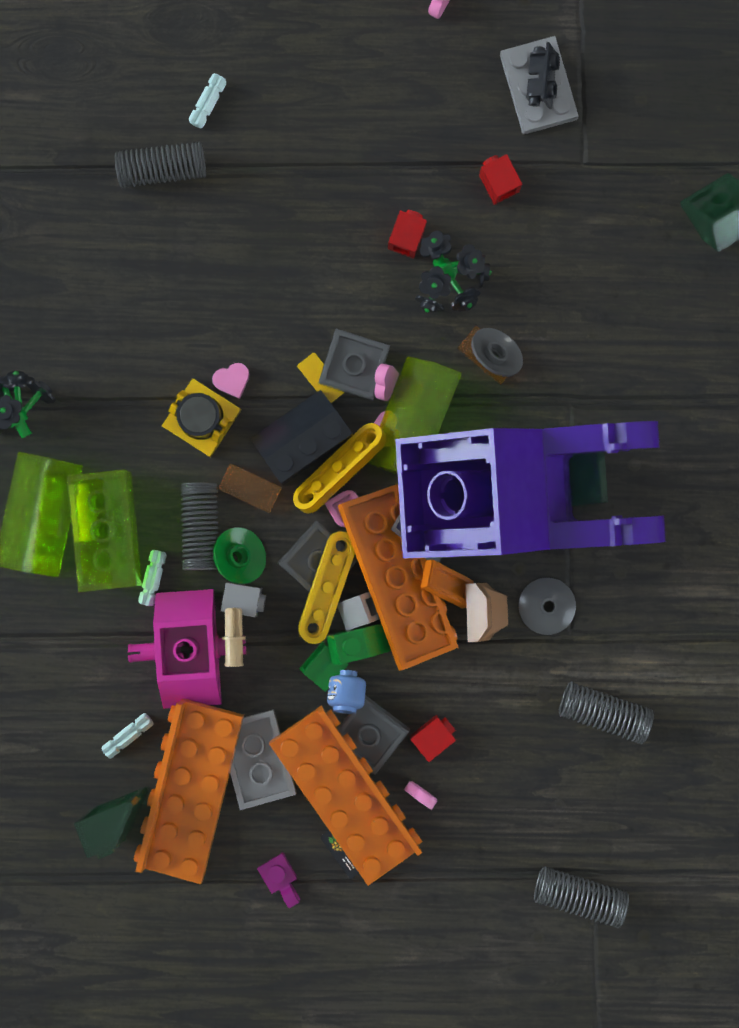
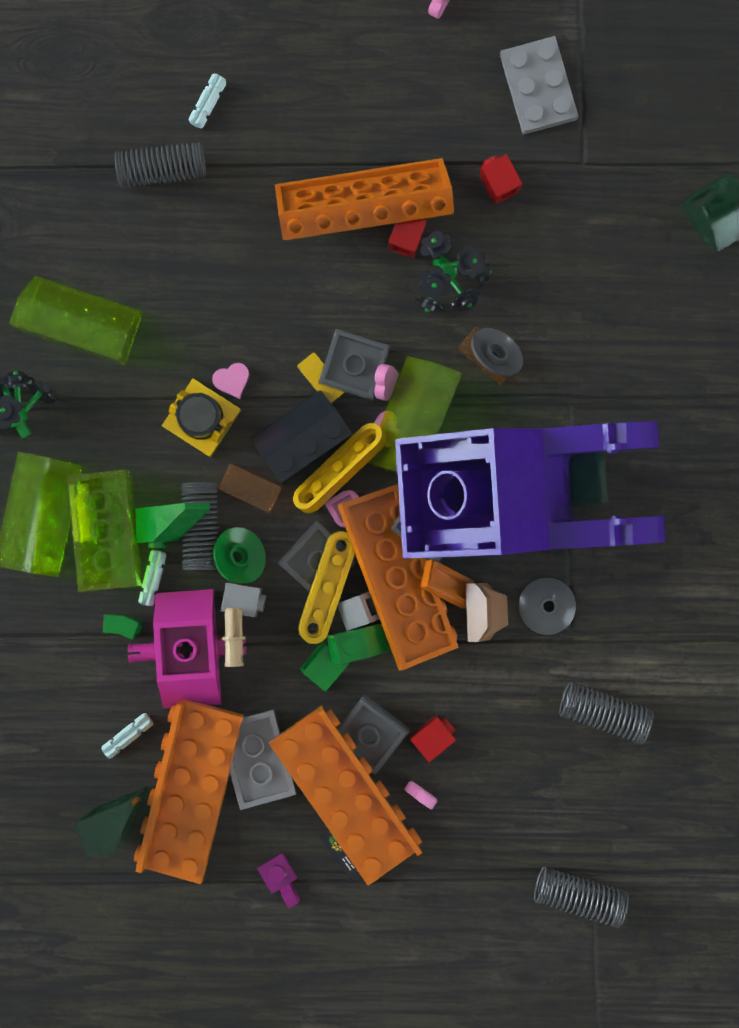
(76, 319): none -> clear neon green slope
(123, 624): none -> green piece
(167, 522): none -> green slope
(346, 692): medium blue head -> none
(364, 199): none -> orange bracket
(544, 64): black hinge -> none

